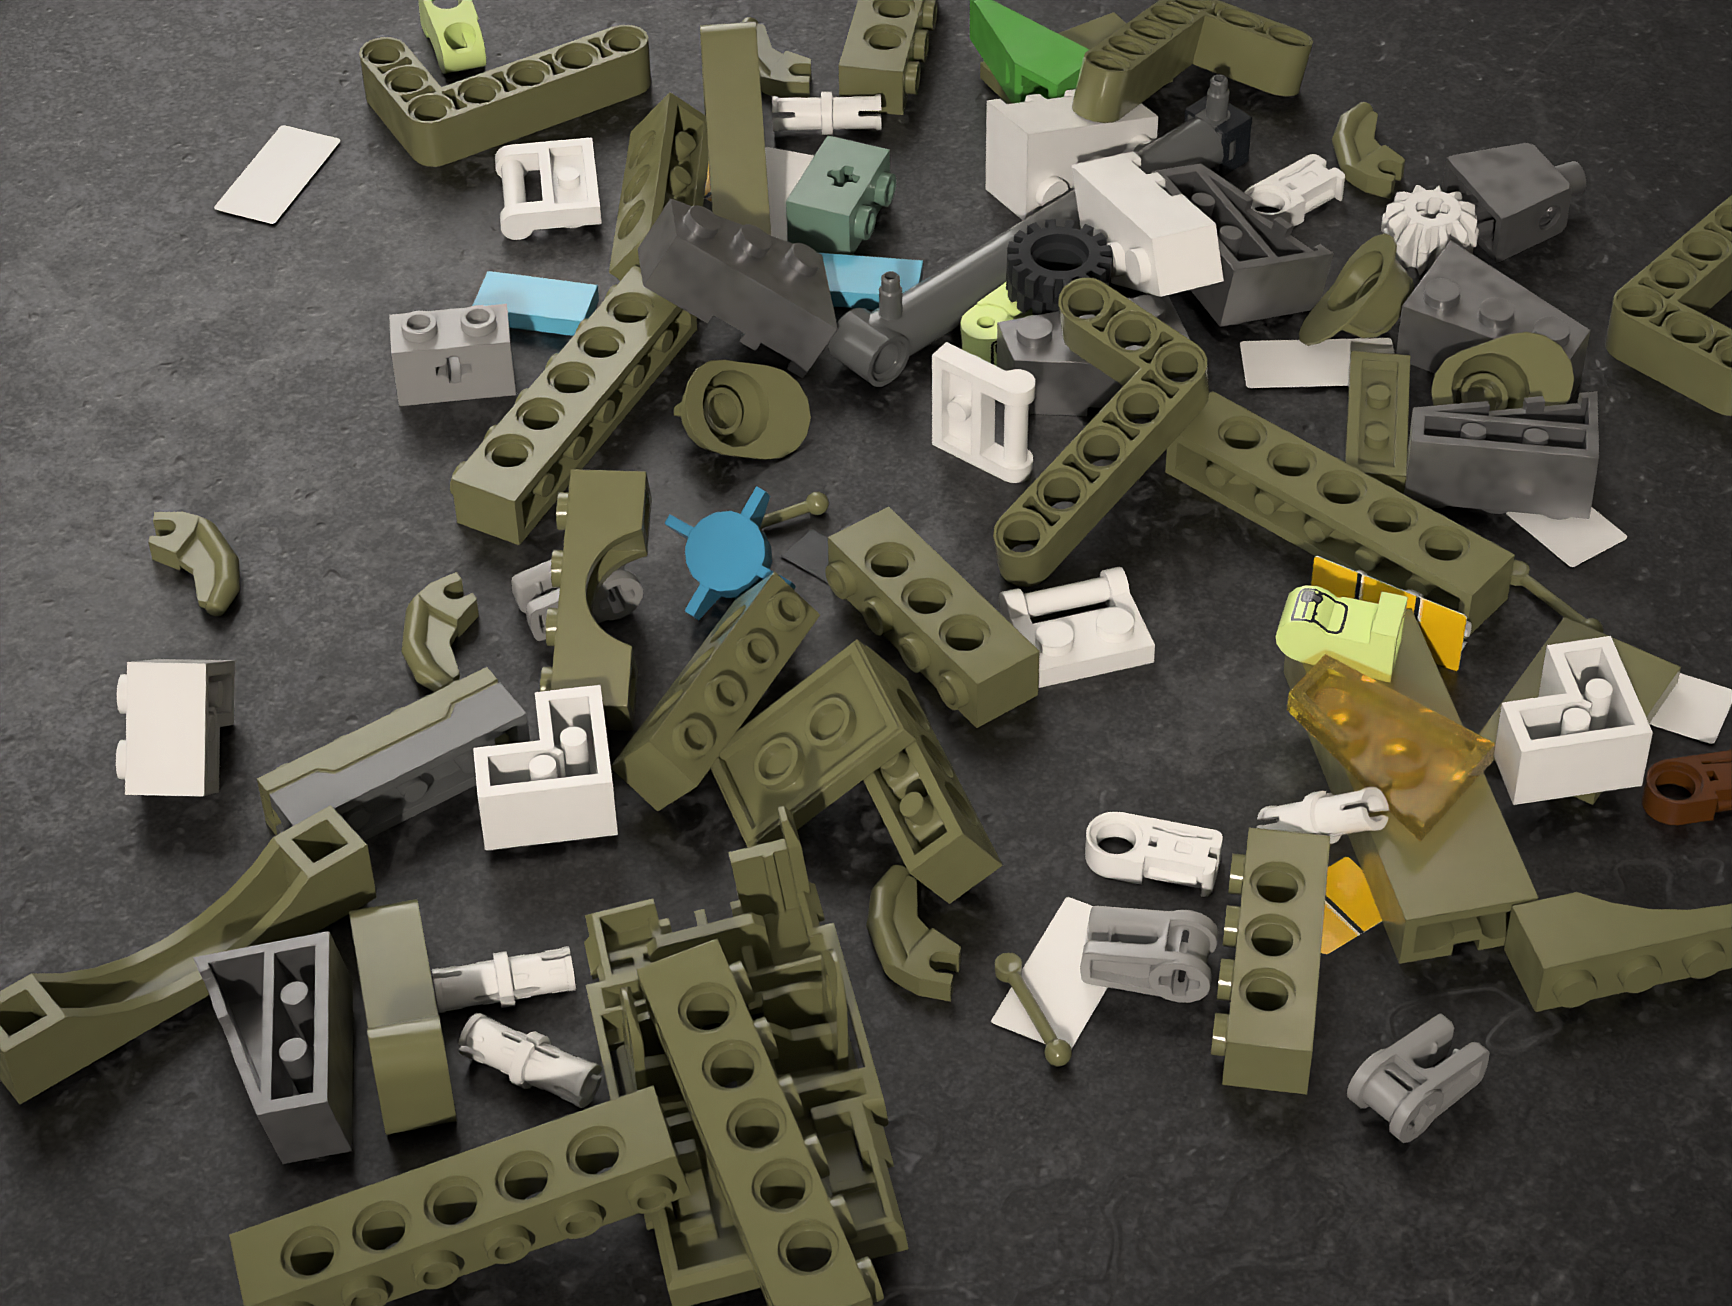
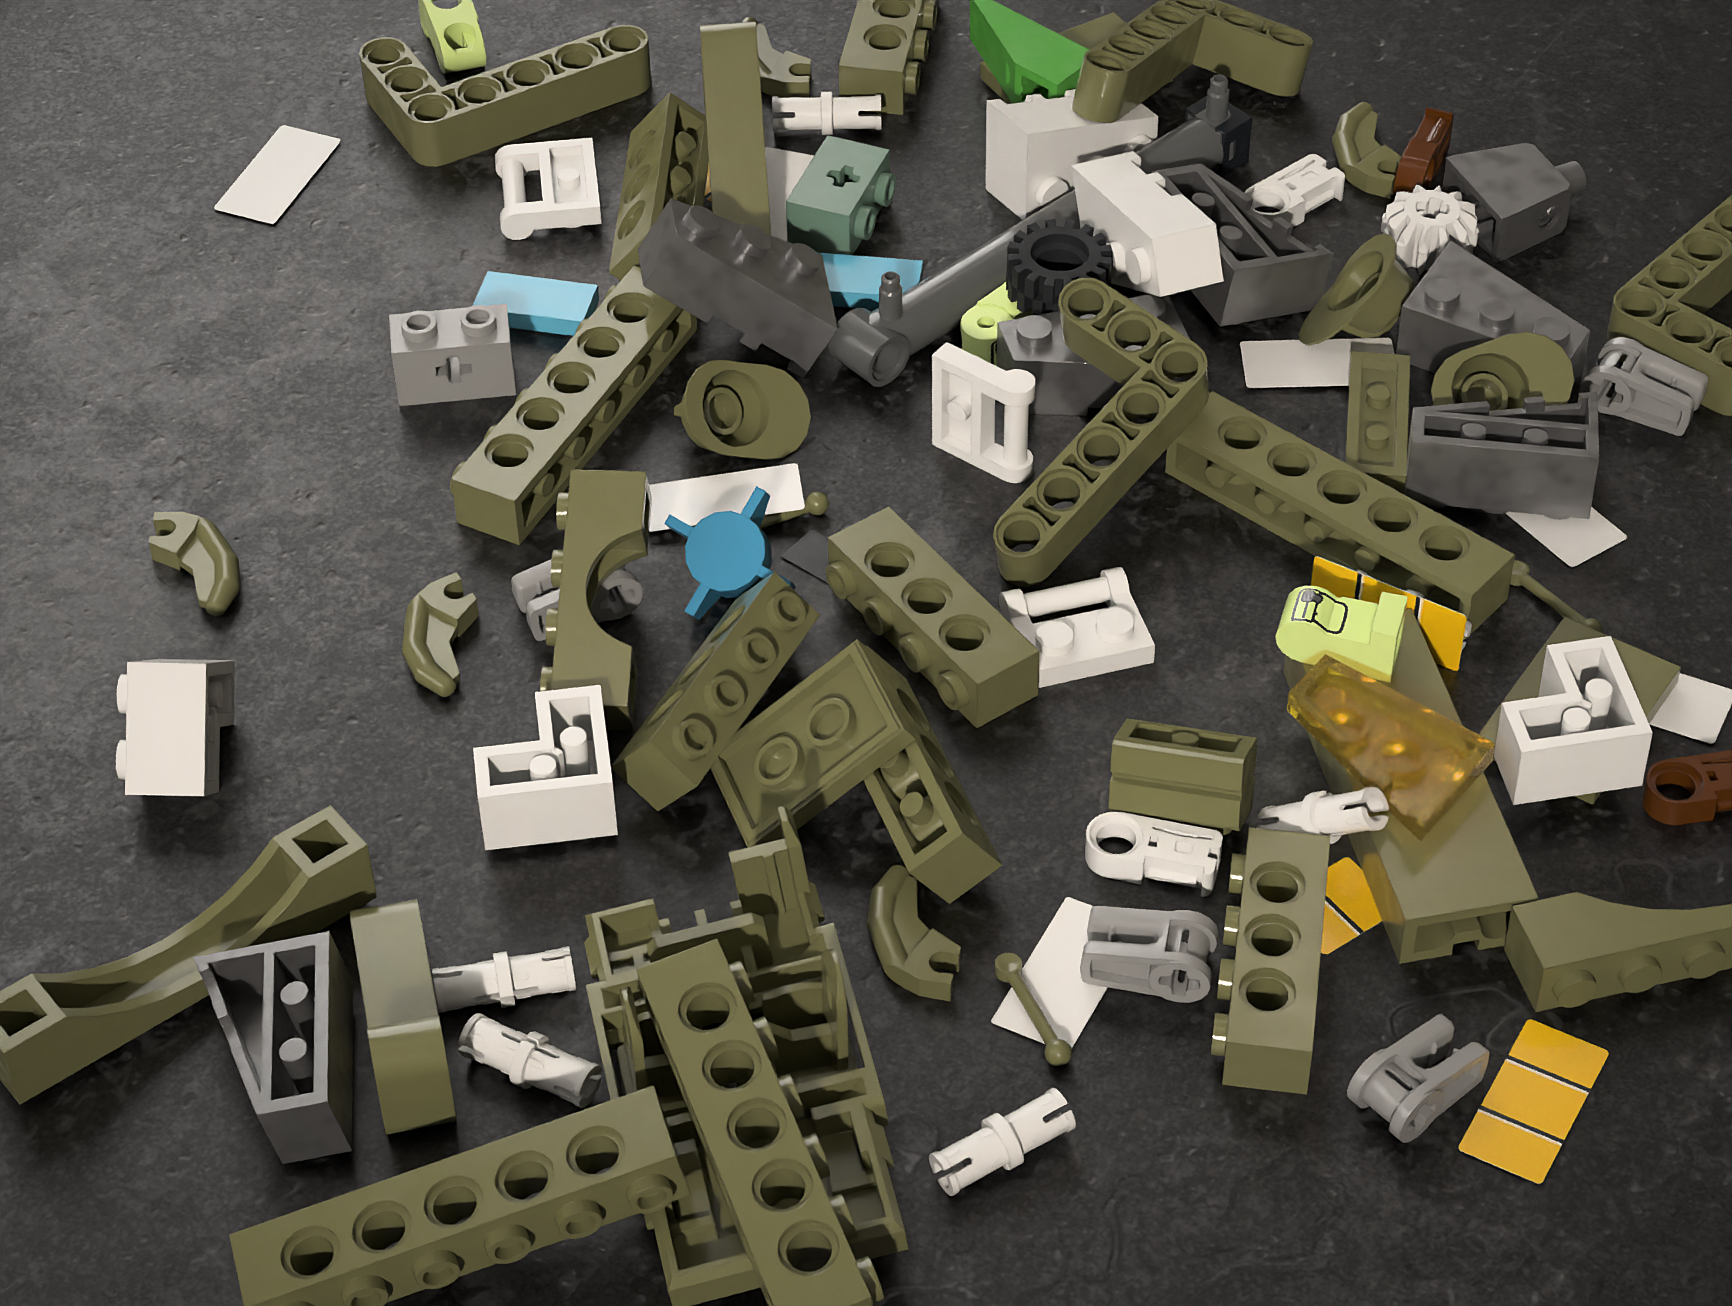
(398, 761): piece -> none
(702, 496): none -> white sticker
(1002, 1141): none -> white pin
(1183, 774): none -> olive brick
(1425, 152): none -> reddish brown piece
(1533, 1101): none -> yellow sticker
(1646, 387): none -> light grey piece

